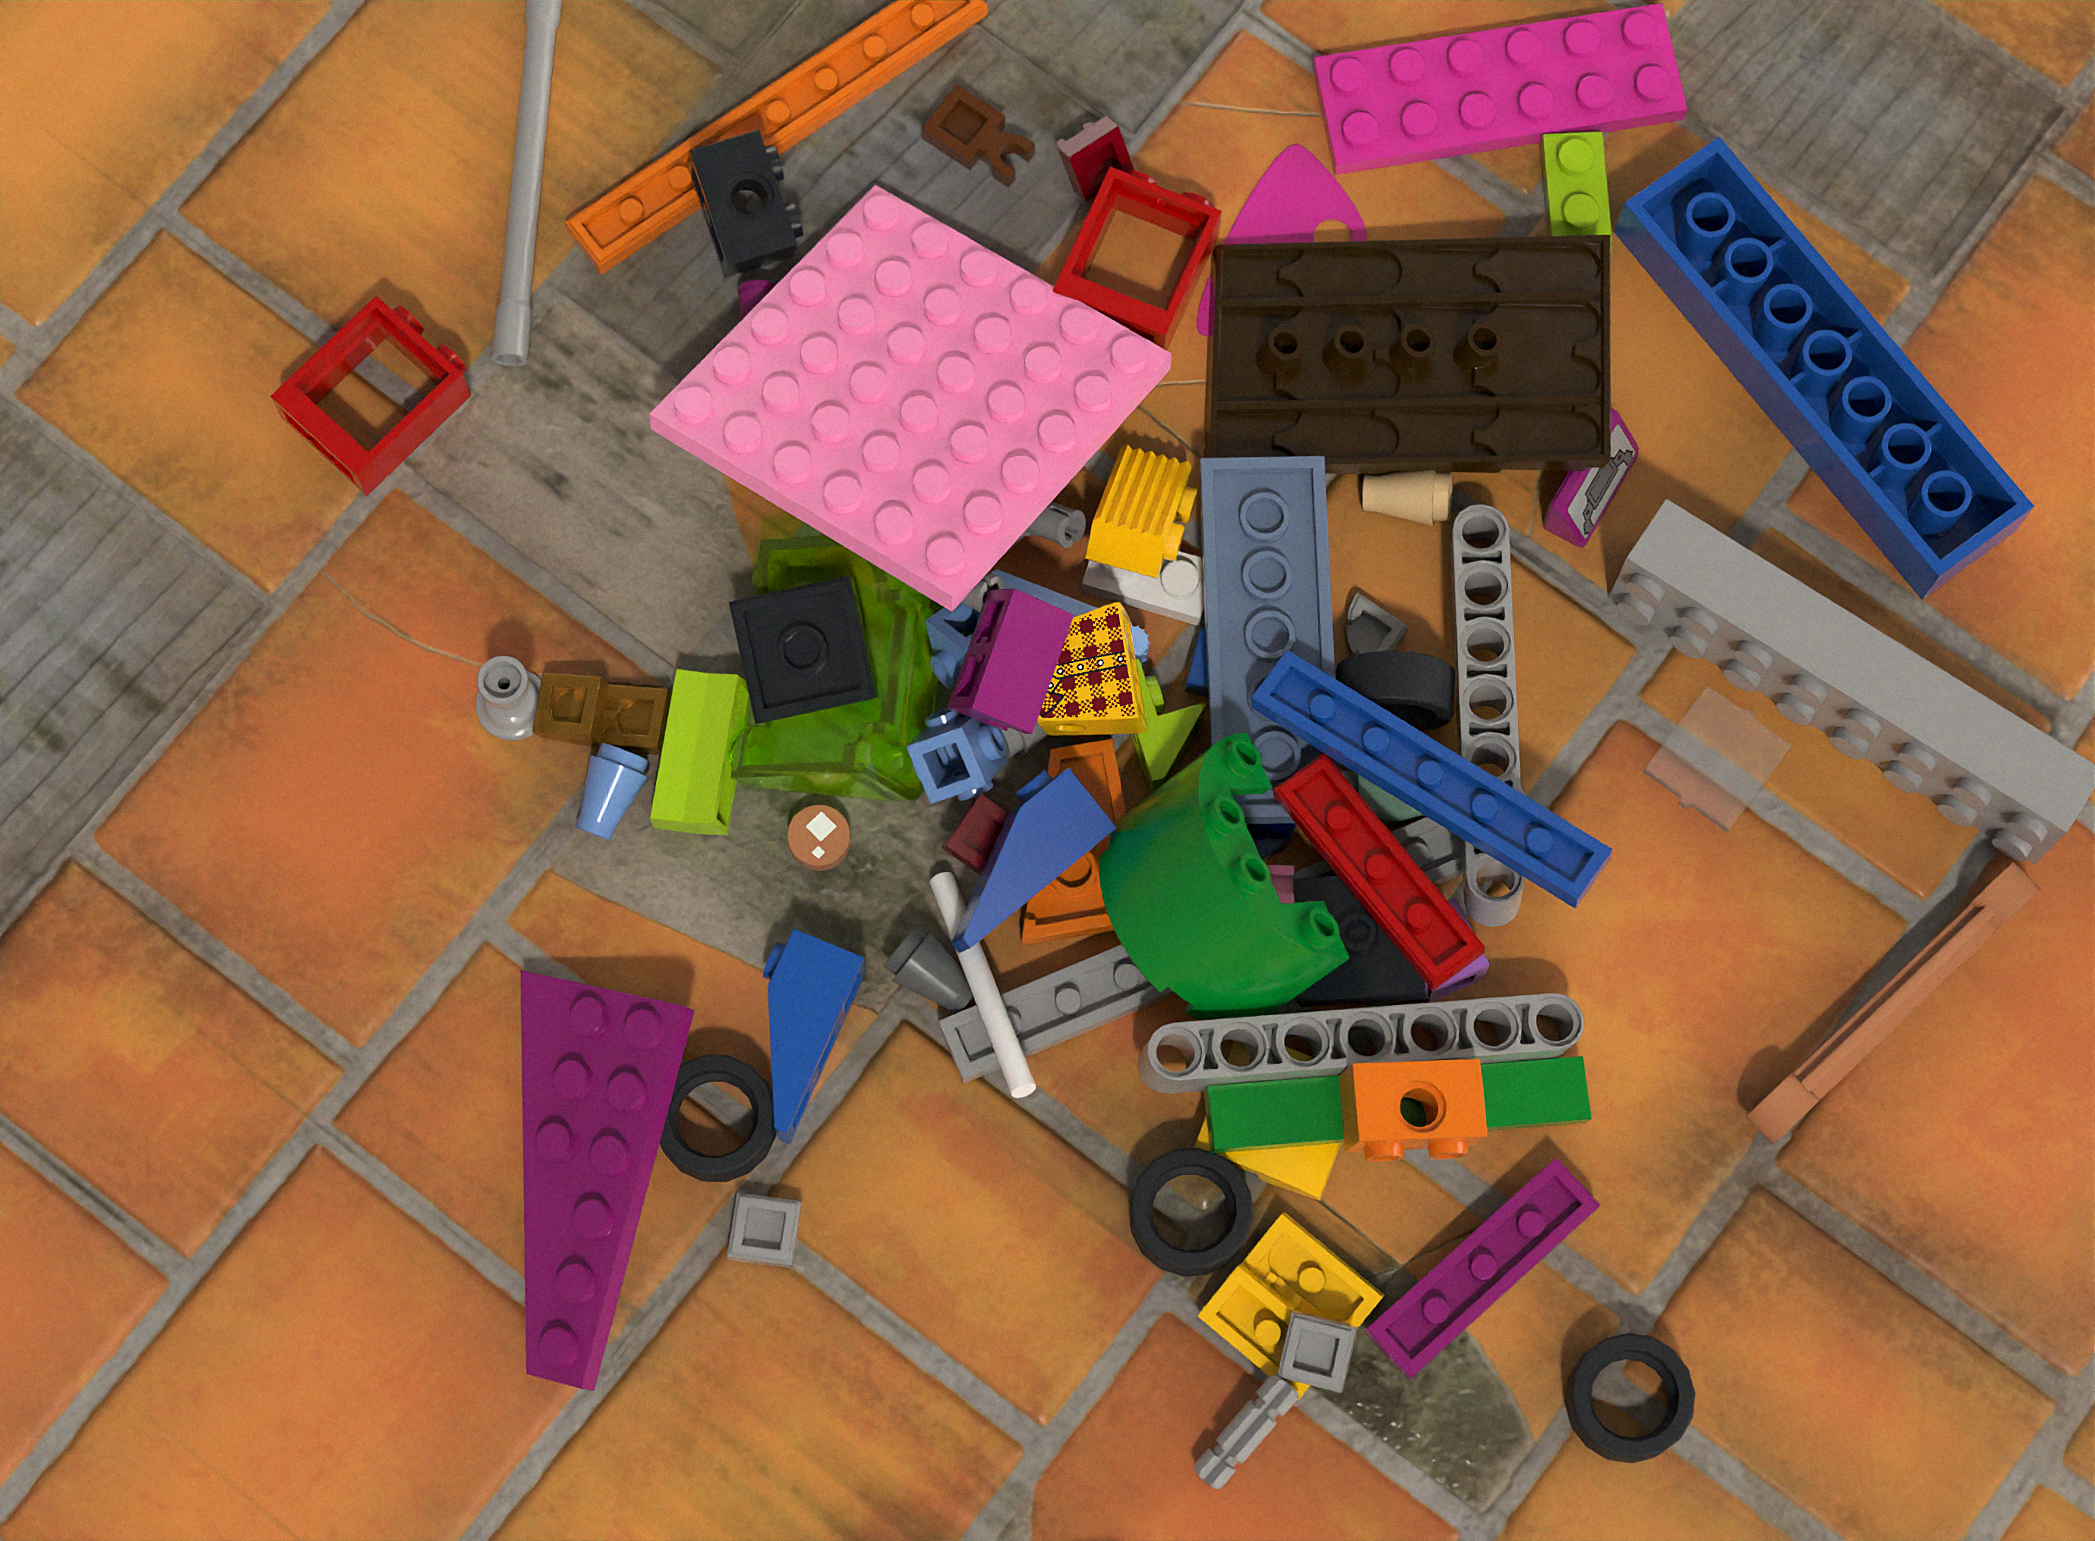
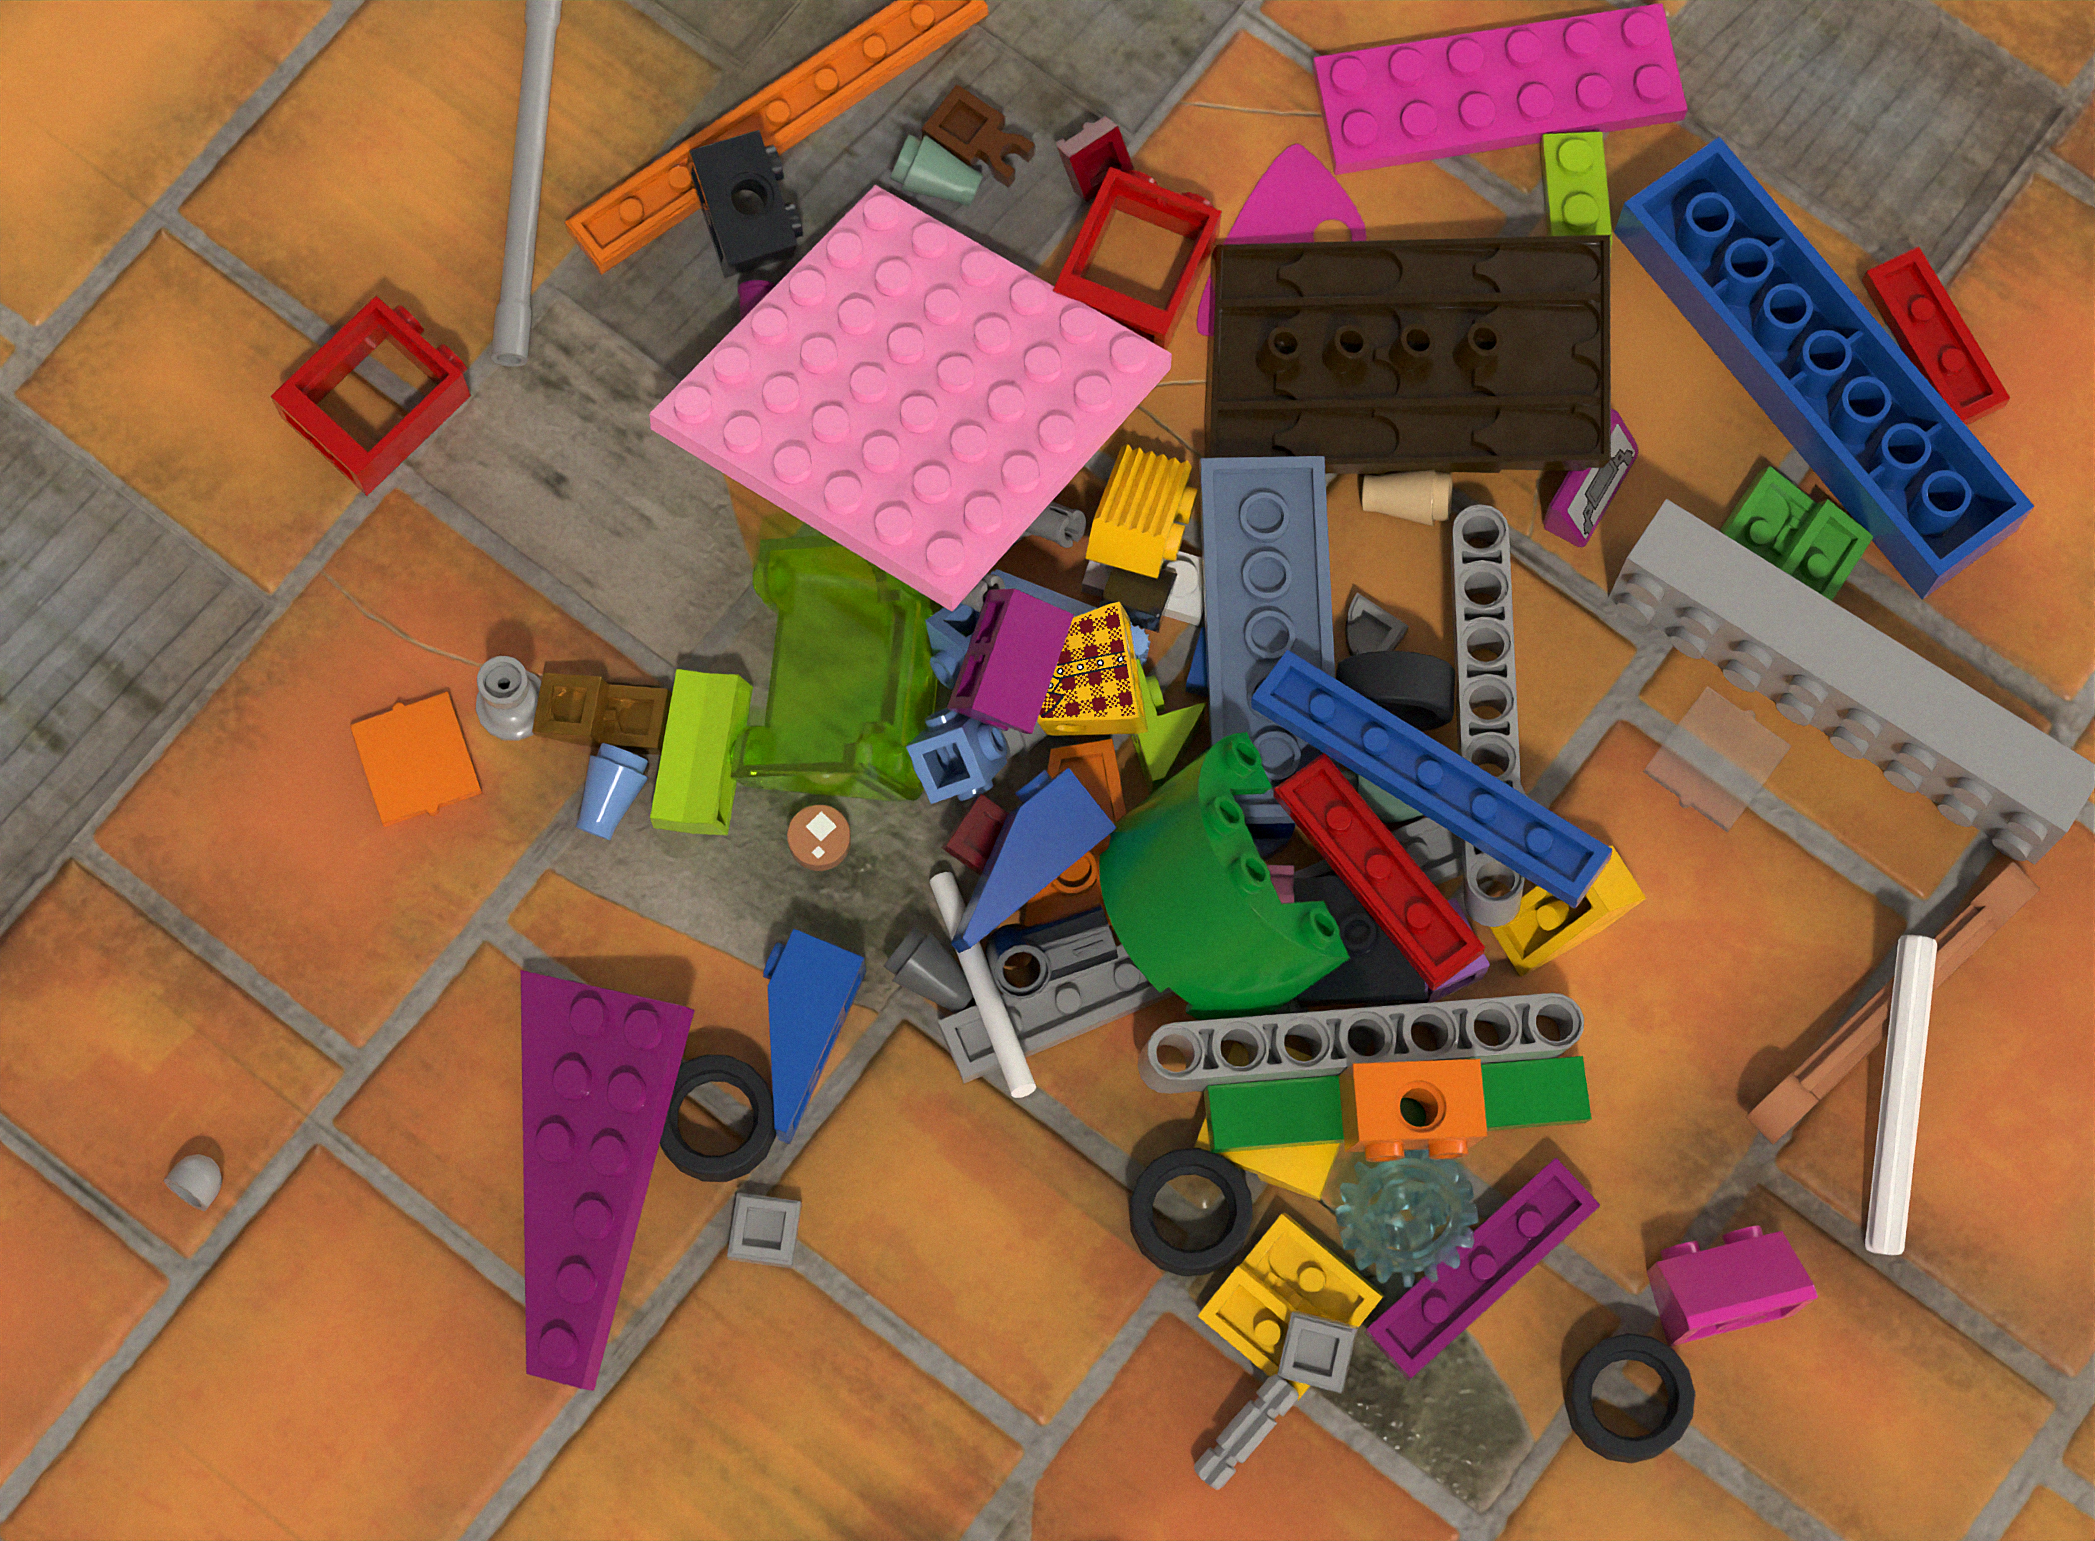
(195, 1180): none -> light grey hinge
(415, 759): none -> orange piece
(804, 649): black plate -> none
(935, 172): none -> sand green cone
(1057, 947): none -> black piece
(1141, 596): none -> black slope
(1427, 1202): none -> clear light blue gear
(1551, 927): none -> yellow slope
(1728, 1286): none -> dark pink slope
(1797, 534): none -> bright green slope
(1901, 1095): none -> white axle
(1935, 335): none -> red plate

